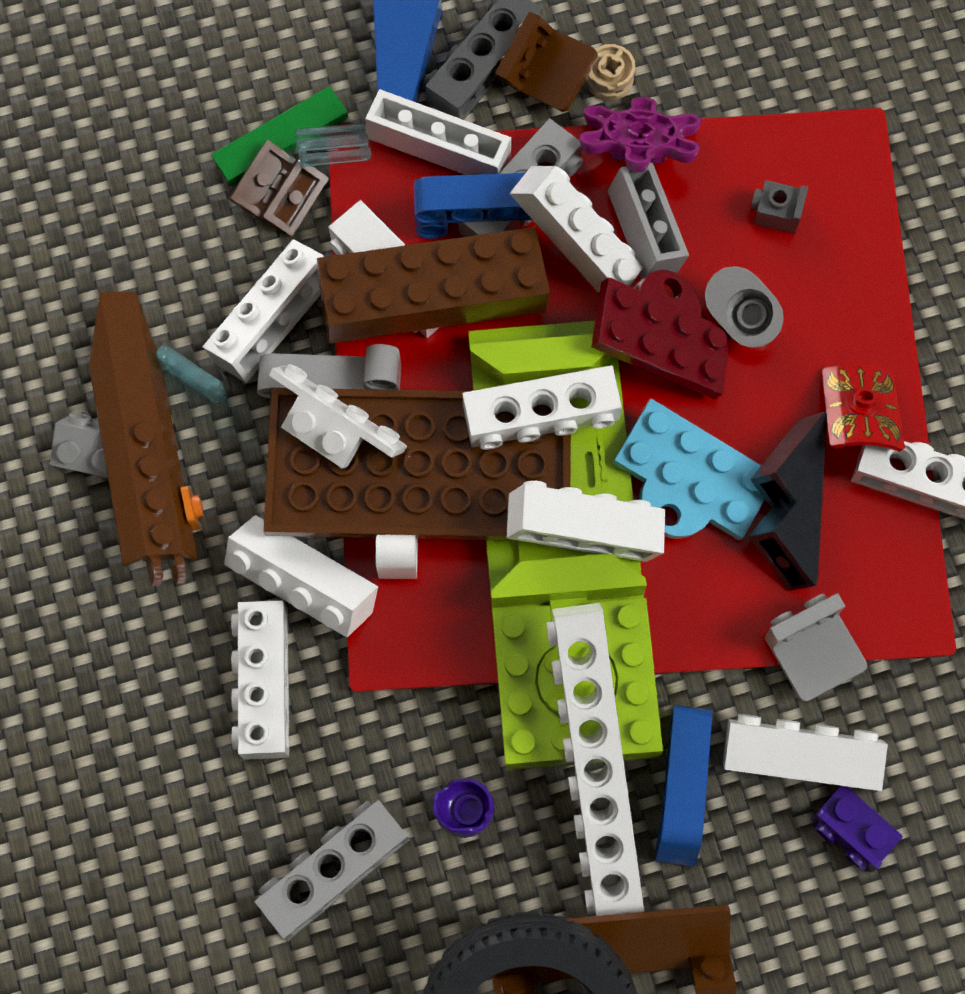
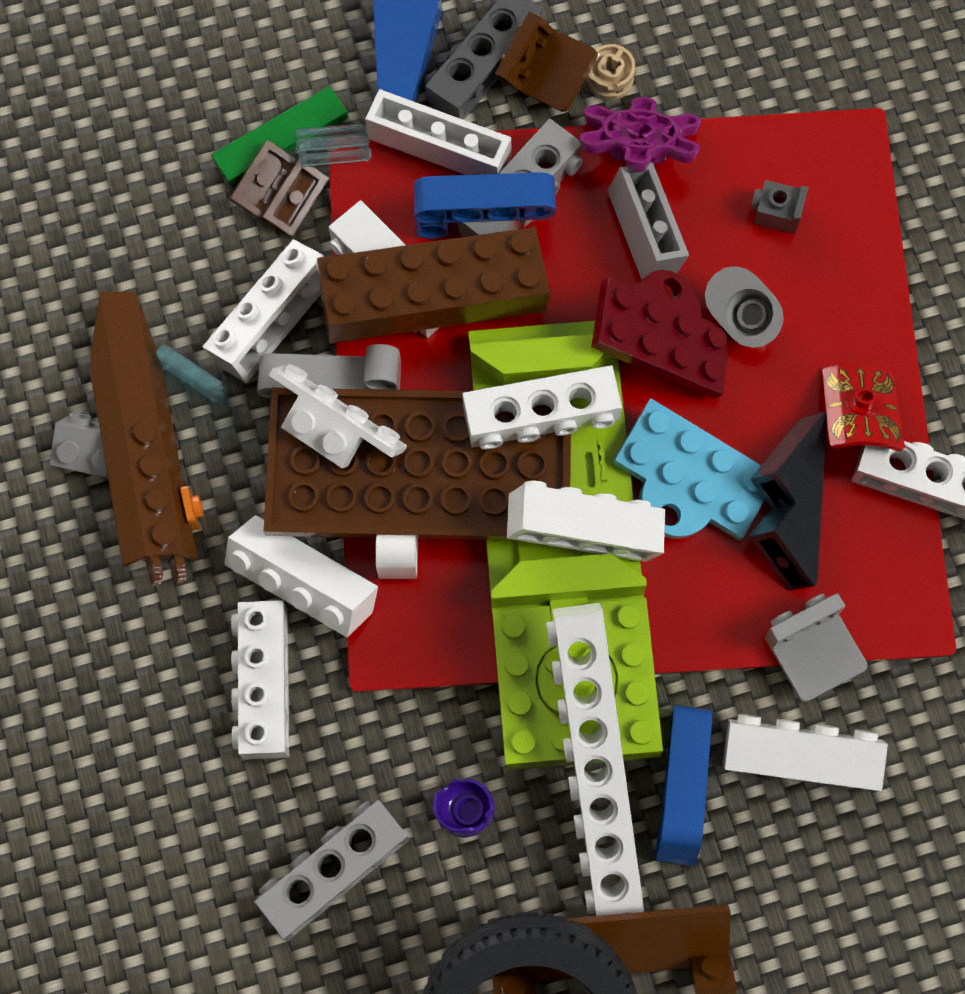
(575, 226): white brick -> none
(856, 829): dark purple bracket -> none

